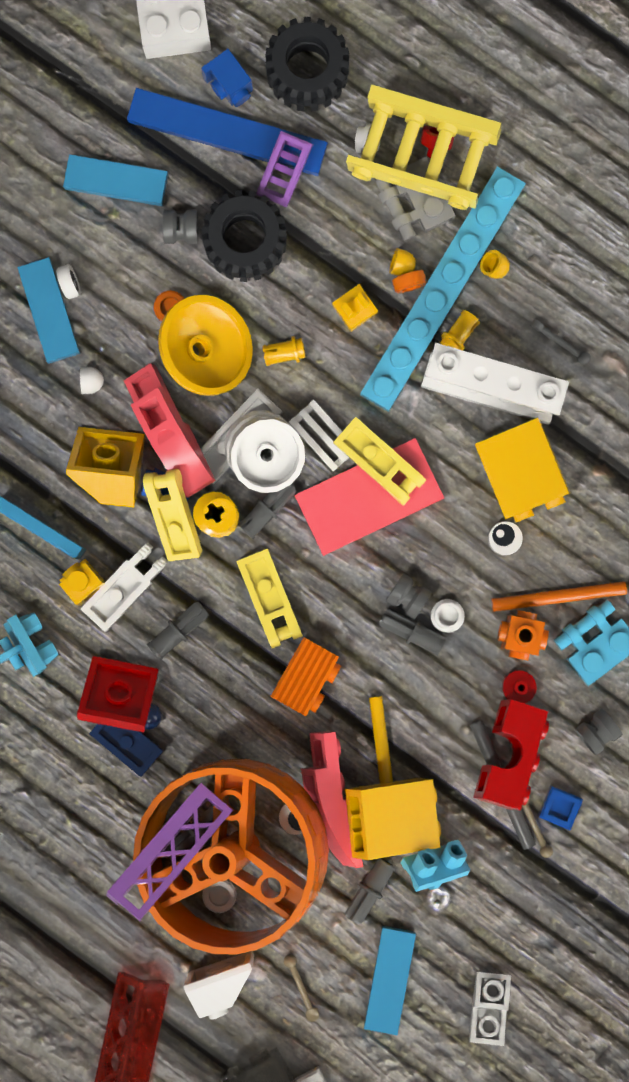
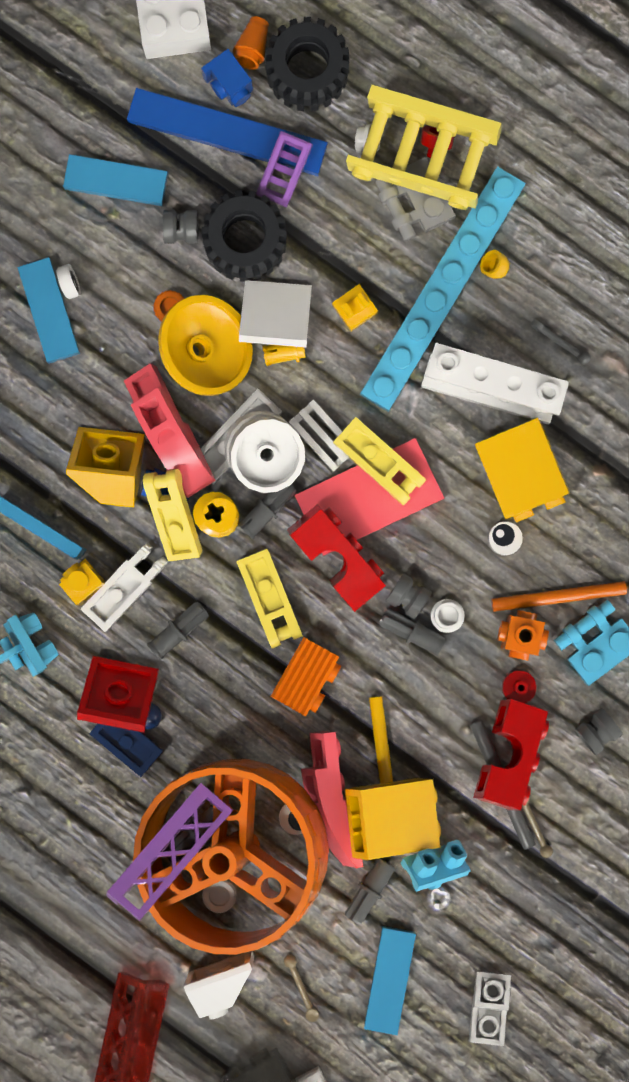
(90, 380): white hinge -> none
(252, 44): none -> orange cone
(275, 313): none -> white tile
(319, 533): none -> red arch
(402, 262): yellow hinge -> none
(409, 281): orange tile -> none
(460, 330): yellow pin -> none
(560, 807): blue tile -> none

